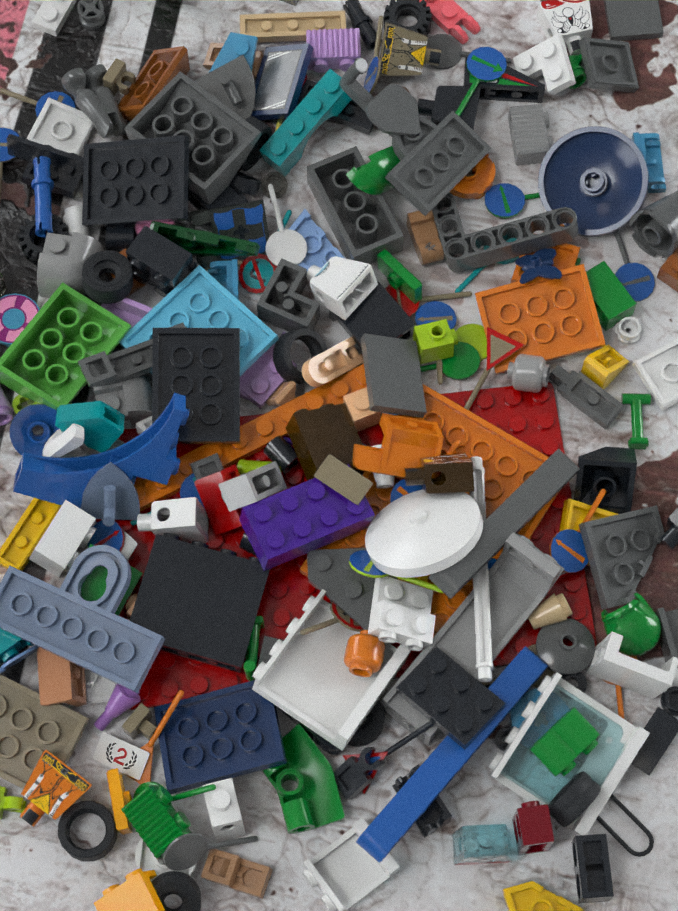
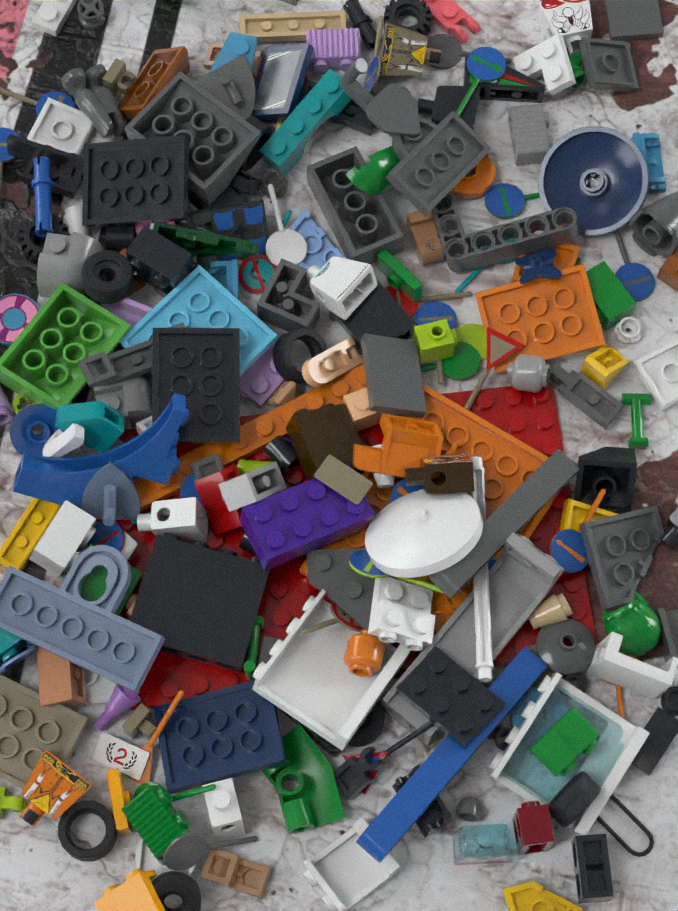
(468, 809): none -> dark grey hinge

